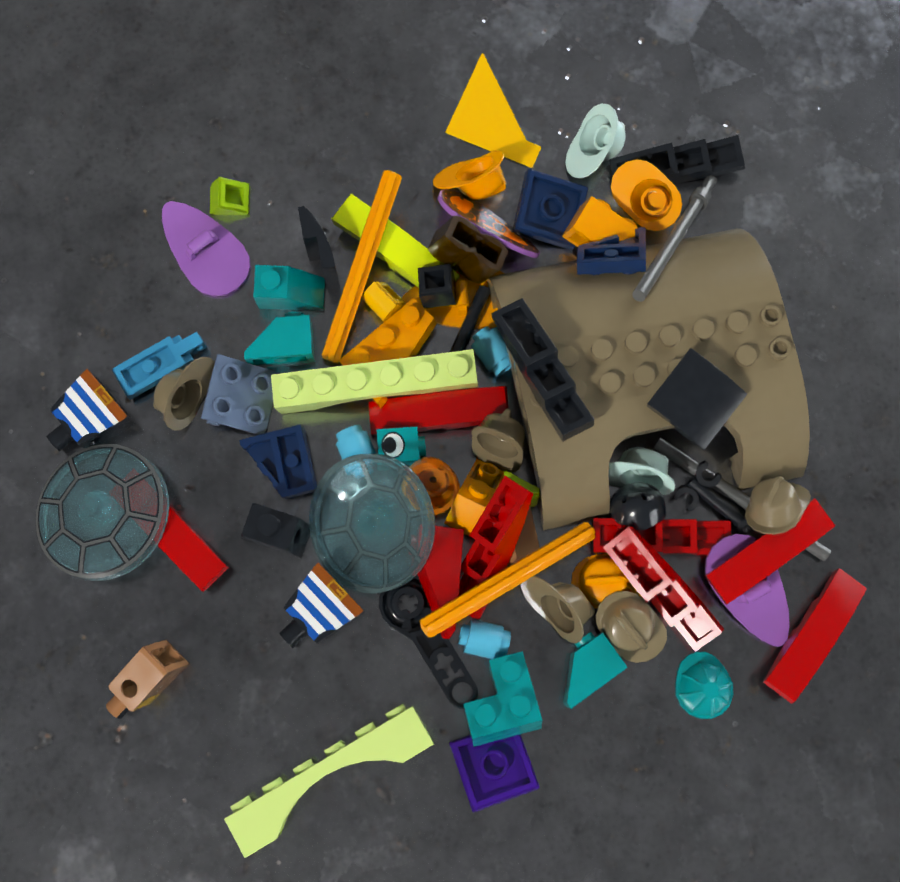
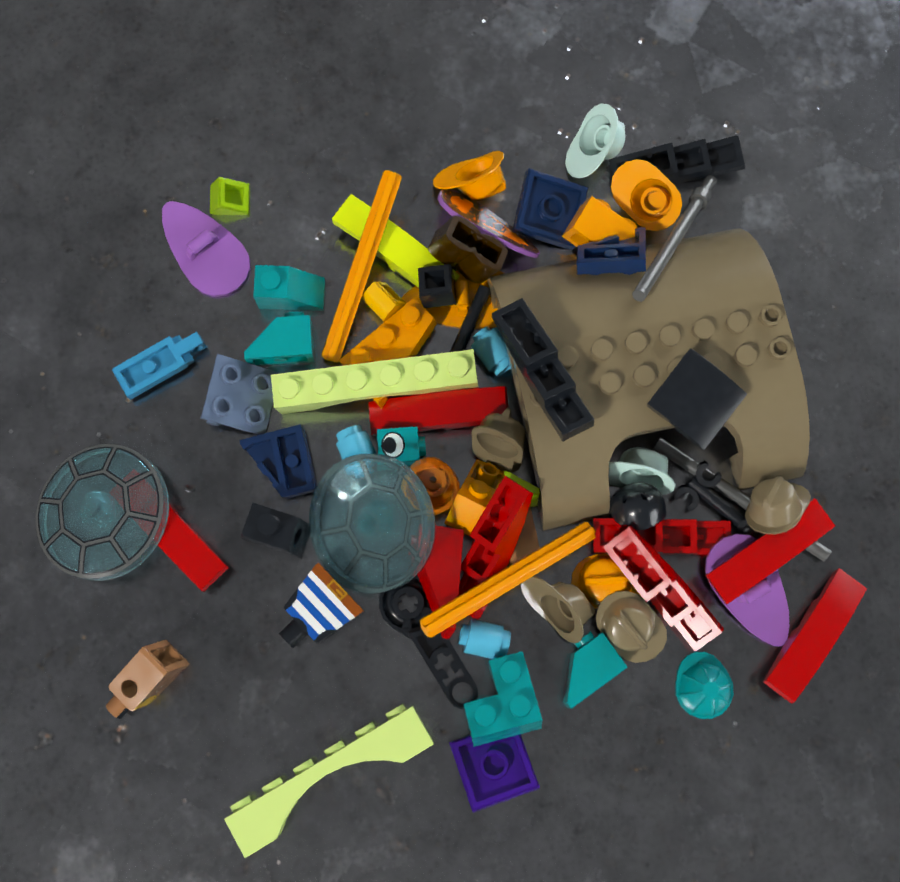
(87, 414): torso -> none
(182, 391): dark tan piece -> none
(318, 247): black slope -> none
(487, 119): yellow sticker -> none

